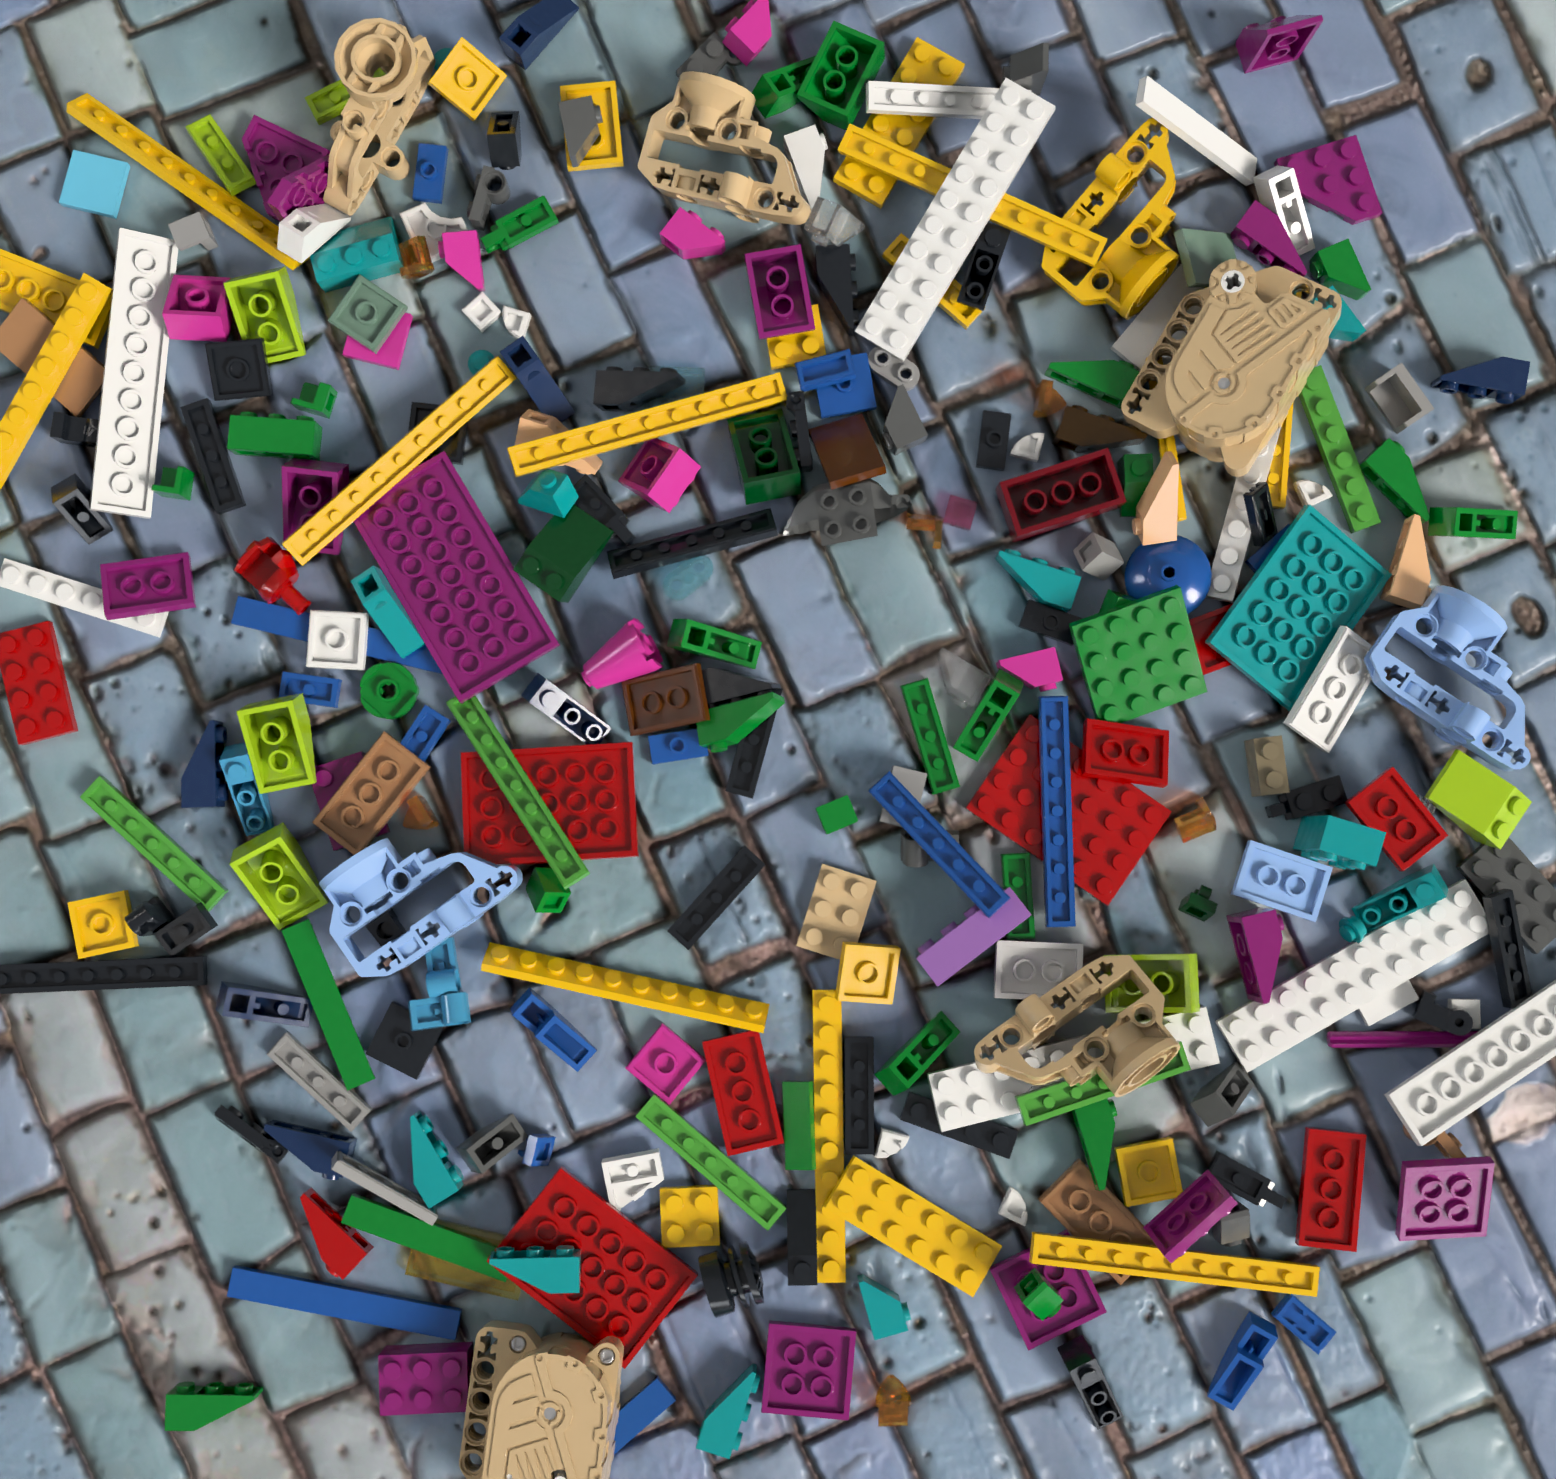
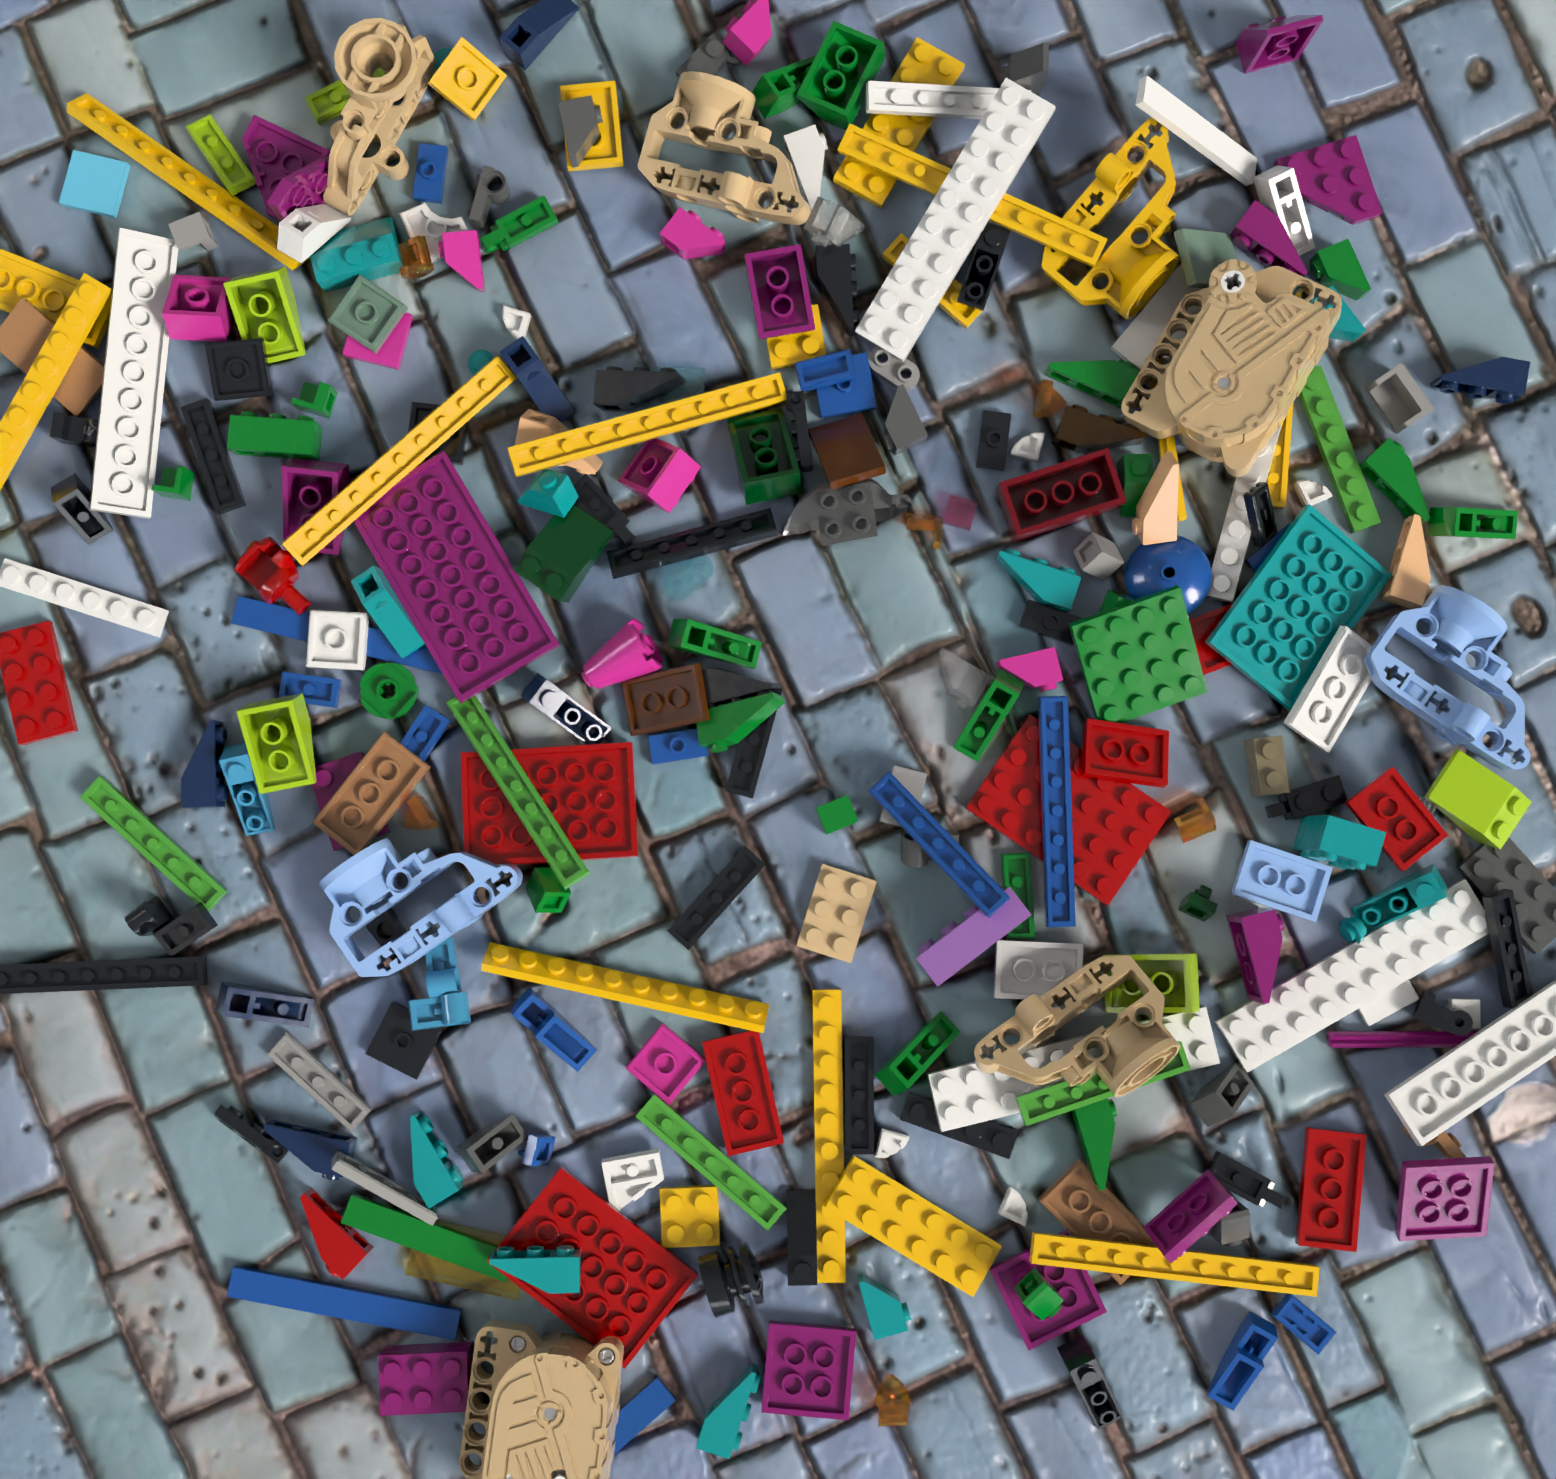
(101, 924): yellow plate -> none
(147, 586): magenta plate -> none
(194, 1406): green slope -> none
(278, 876): lime slope -> none
(328, 1004): green tile -> none
(482, 312): white tile -> none
(504, 140): black slope -> none
(799, 1125): green tile -> none
(867, 973): yellow plate -> none
(929, 736): green tile -> none
(1148, 1171): yellow plate -> none

